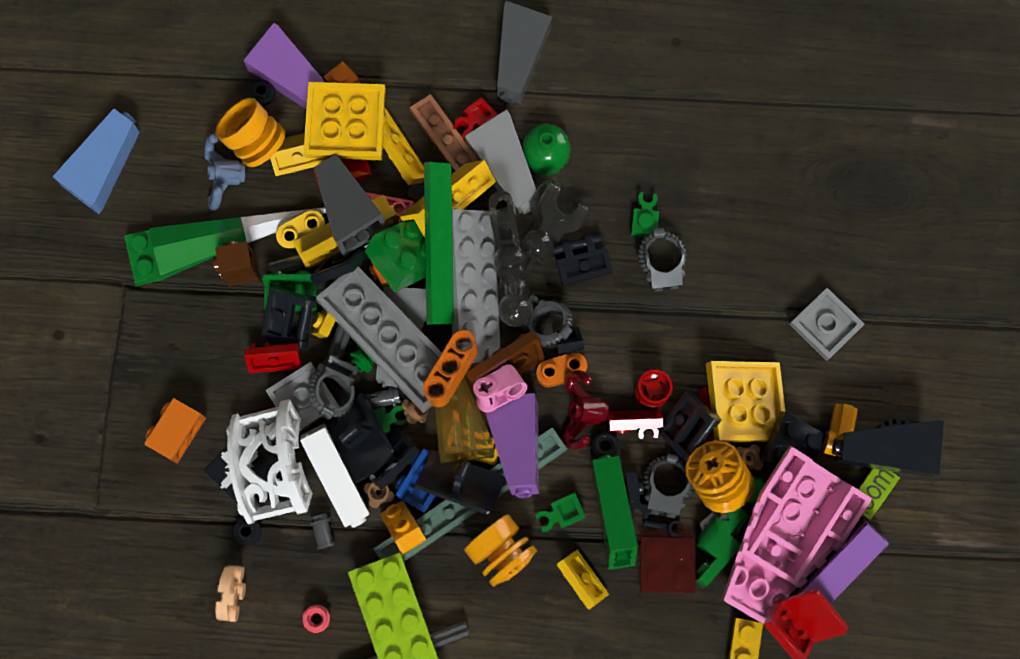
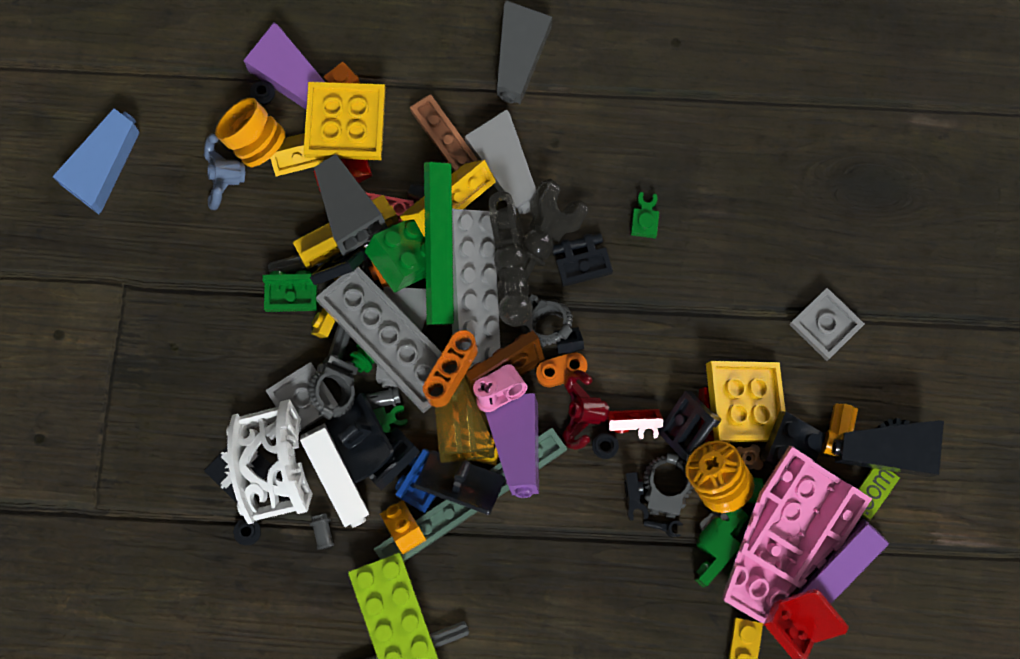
(174, 248): green plate -> none
(174, 430): orange brick -> none
(231, 591): light nougat plate -> none
(236, 263): reddish brown brick -> none
(273, 358): red plate -> none
(280, 316): black plate -> none
(299, 227): yellow plate -> none
(307, 618): coral plate -> none
(376, 500): medium nougat plate -> none
(401, 152): yellow plate -> none
(413, 413): medium nougat plate -> none
(475, 116): red plate -> none
(500, 550): light orange wheel -> none
(546, 149): green cylinder -> none
(565, 512): green plate -> none
(582, 579): yellow plate -> none
(614, 512): green slope -> none
(653, 389): red wheel -> none
(667, 565): clear red plate -> none
(668, 278): dark grey piece -> none

